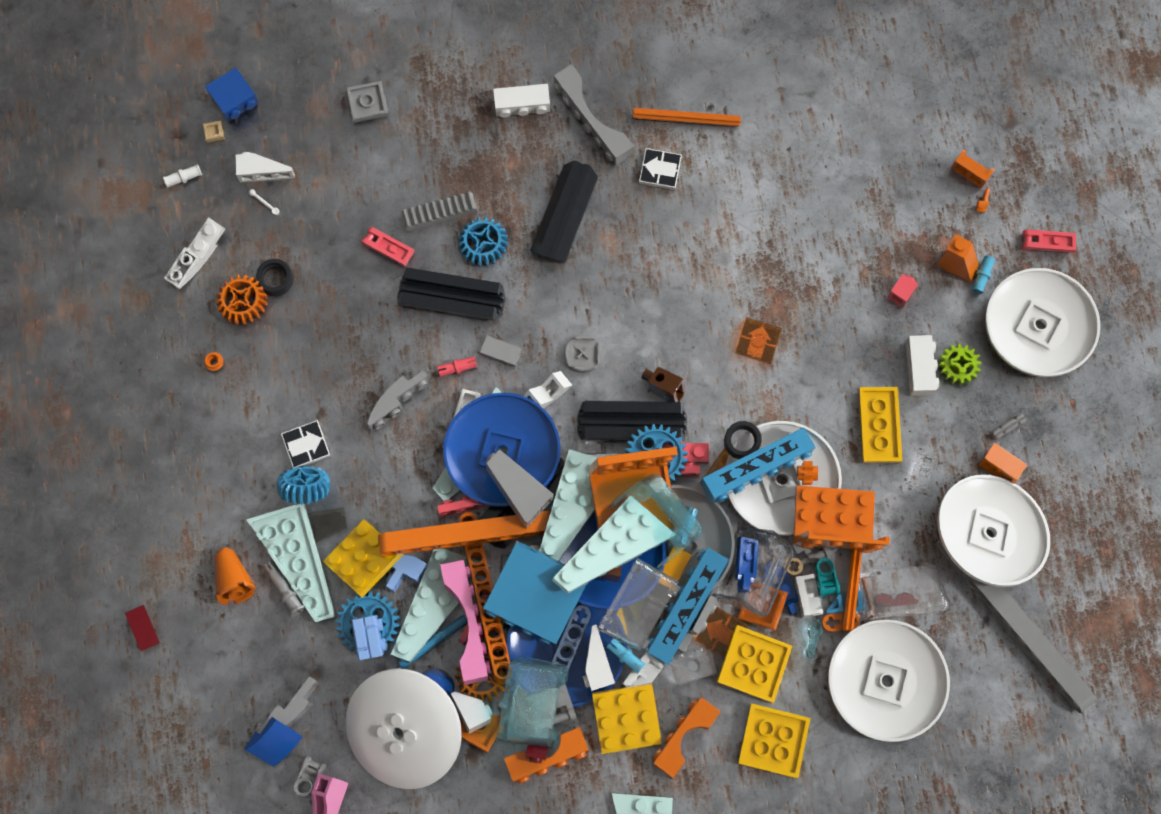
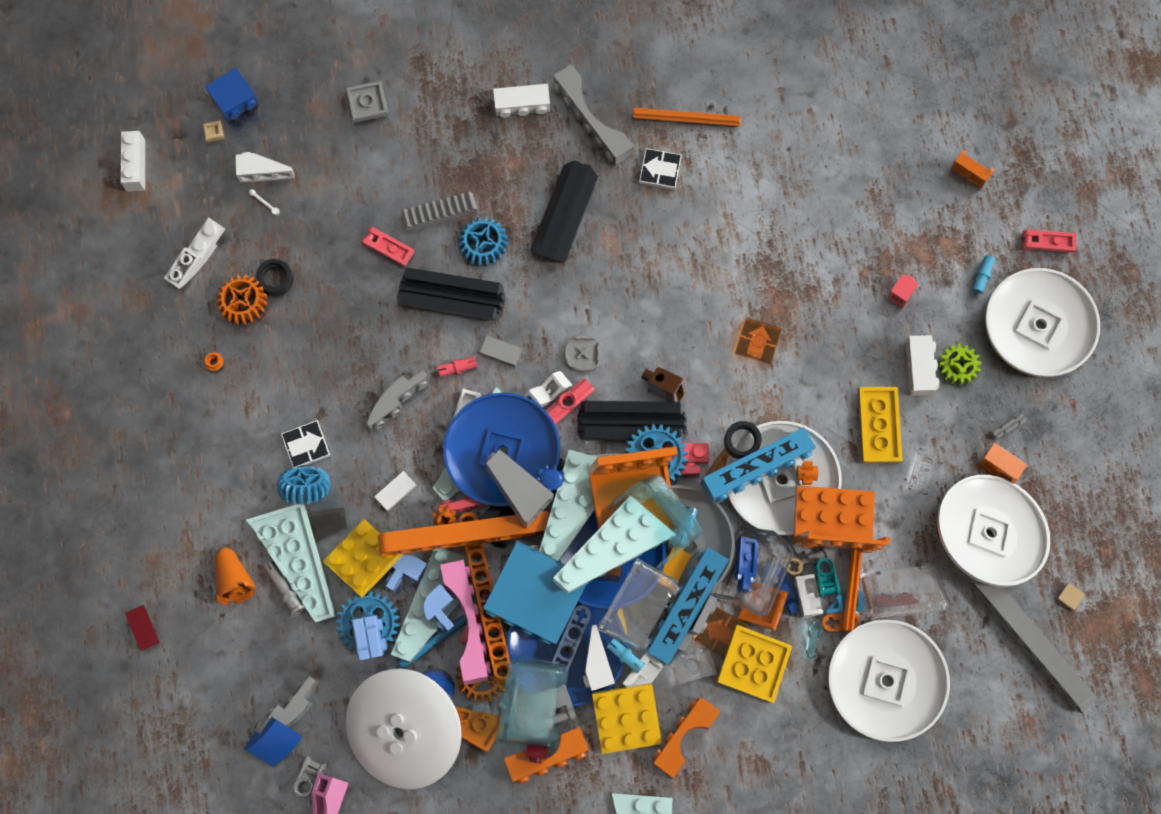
(133, 161): none -> white brick
(182, 176): white pin -> none
(395, 491): none -> white tile
(435, 603): none -> light blue brick
(444, 511): none -> orange gear
(471, 711): white slope -> none
(550, 478): none -> blue piece
(576, 394): none -> coral piece
(774, 741): yellow plate -> none
(960, 259): orange slope -> none
(981, 206): orange hand -> none
(1070, 596): none -> tan tile

